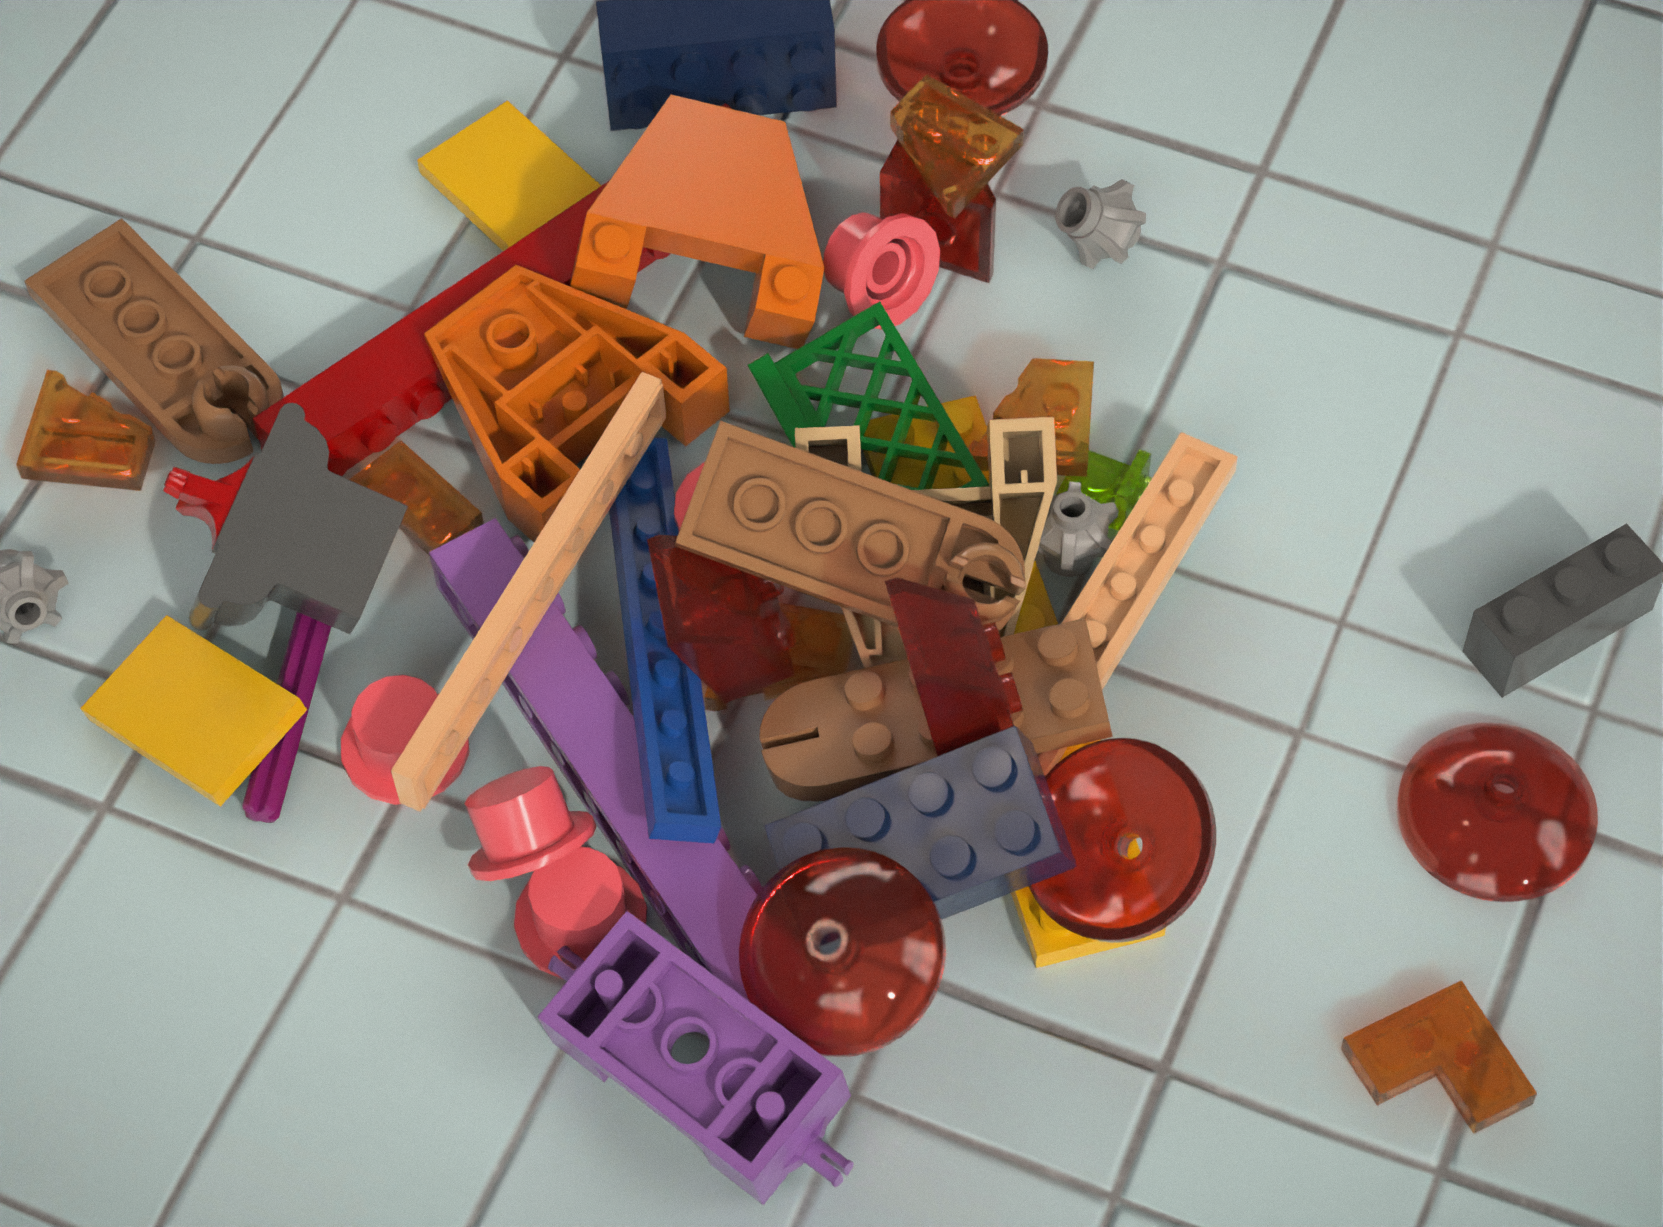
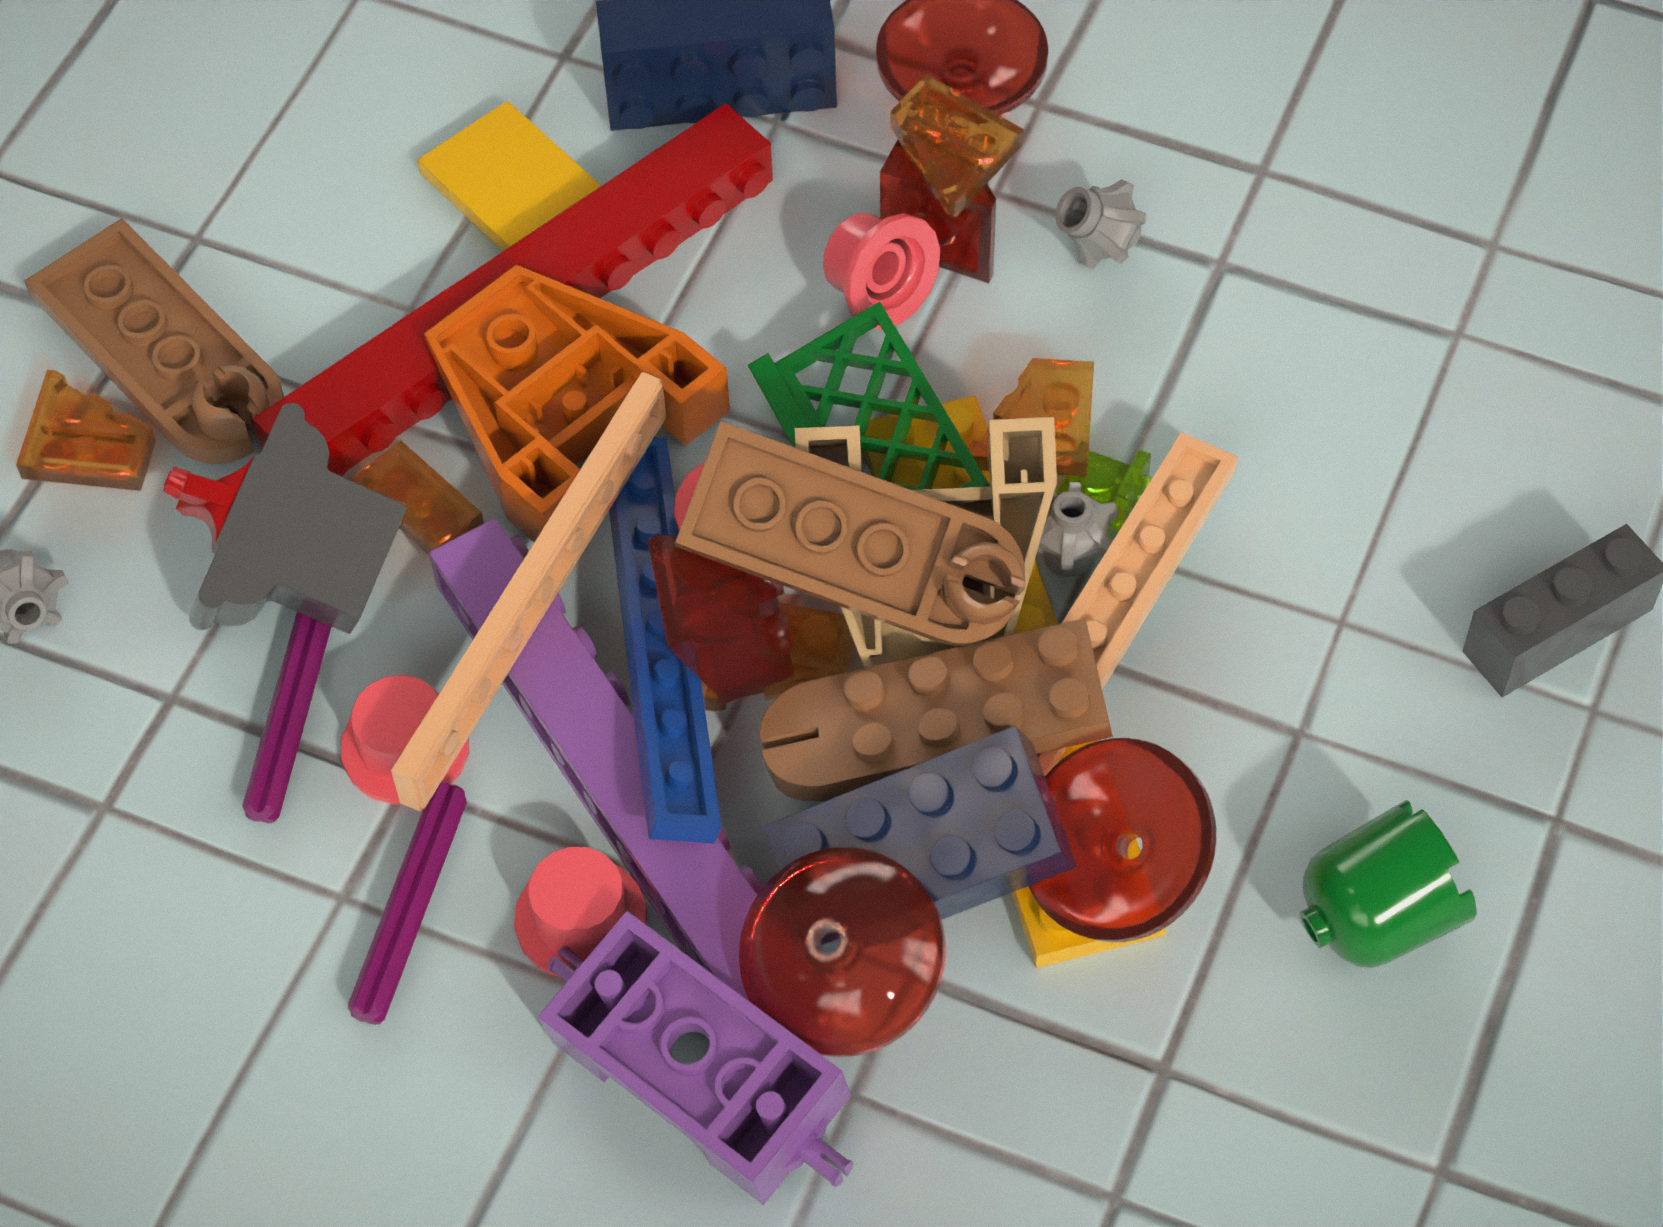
(194, 710): yellow tile -> none
(407, 905): none -> magenta axle
(523, 824): coral piece -> none
(716, 192): orange wedge -> none
(953, 664): clear red slope -> none
(1384, 889): none -> green cylinder
(1445, 1040): clear orange plate -> none
(1489, 839): clear red dish -> none

